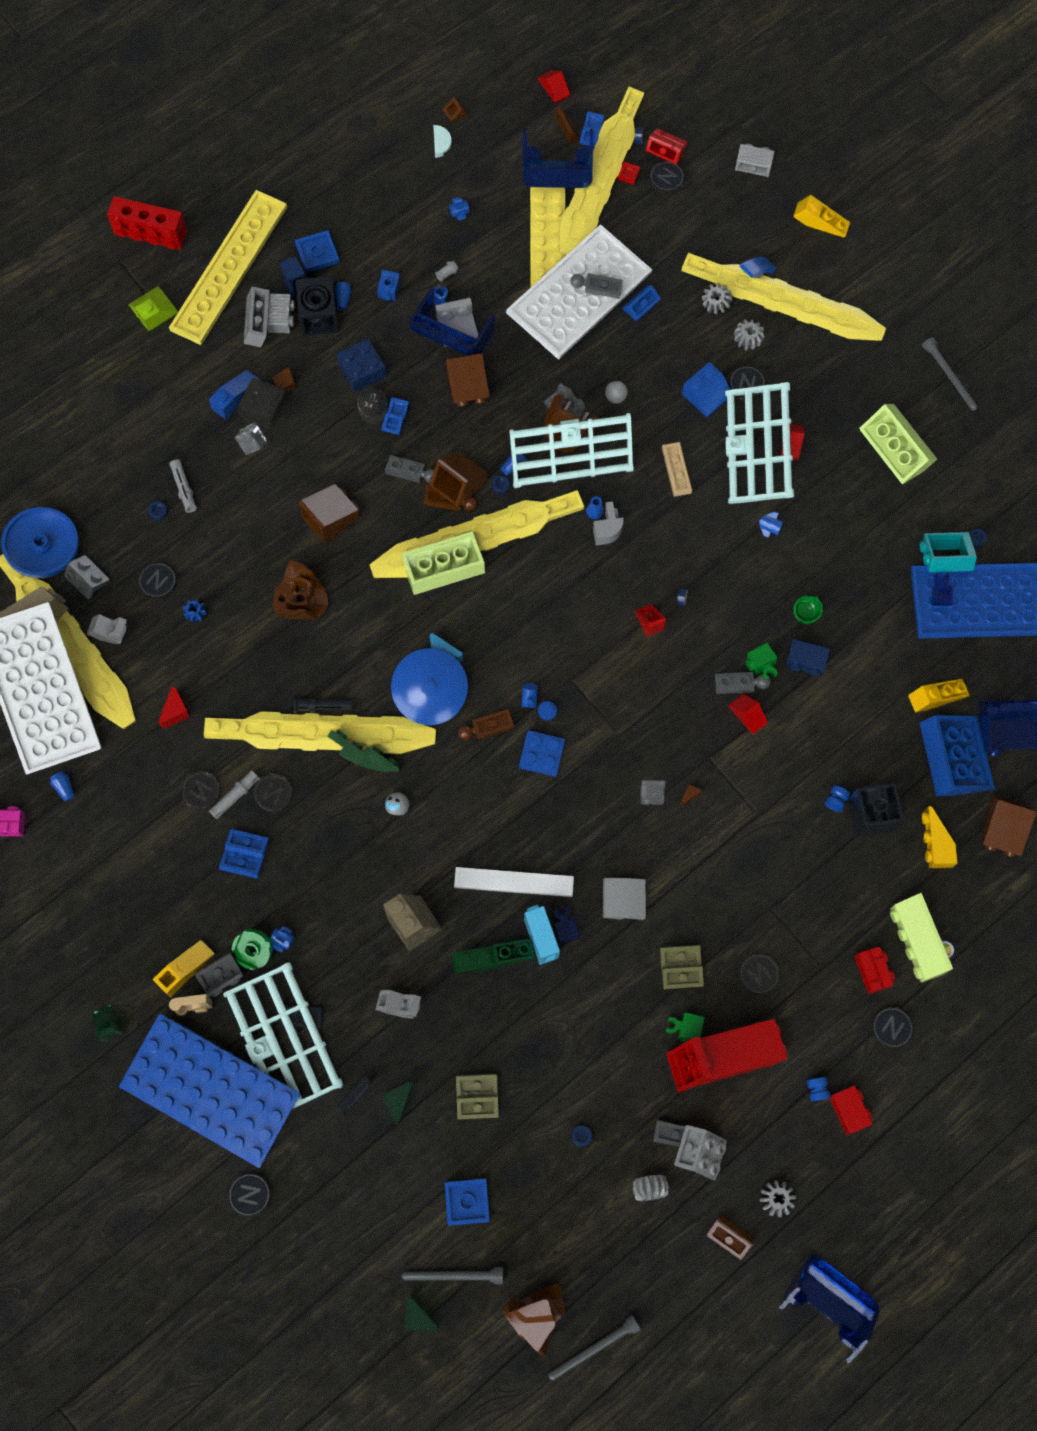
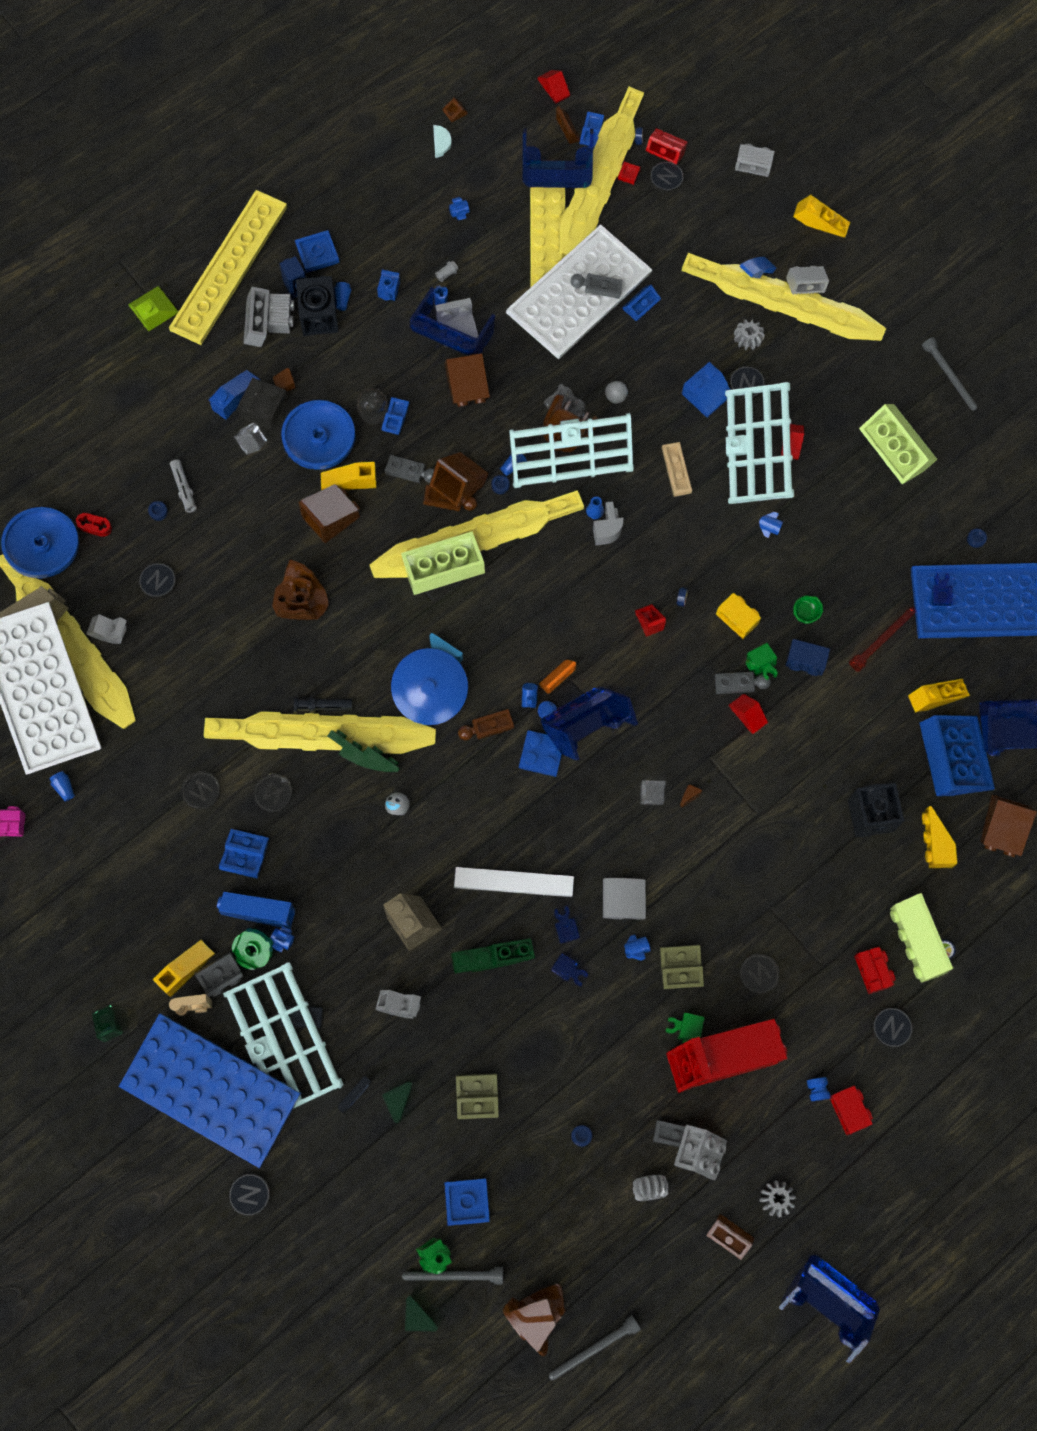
(85, 576): dark grey bracket -> none
(92, 528): none -> red beam
(147, 223): red brick -> none
(173, 711): red slope -> none
(194, 605): blue gear -> none
(230, 798): light grey pin -> none
(257, 909): none -> blue slope
(318, 434): none -> blue dish
(352, 476): none -> yellow slope
(361, 365): dark blue brick -> none
(434, 1256): none -> green brick
(541, 934): medium azure brick -> none
(558, 676): none -> orange slope
(566, 968): none -> clear blue plate
(584, 716): none -> clear blue windscreen
(636, 947): none -> blue piece
(720, 292): light grey gear -> none
(738, 615): none -> yellow brick
(807, 280): none -> light grey brick
(837, 799): blue wheel -> none
(859, 662): none -> clear red piece
(948, 541): teal window -> none

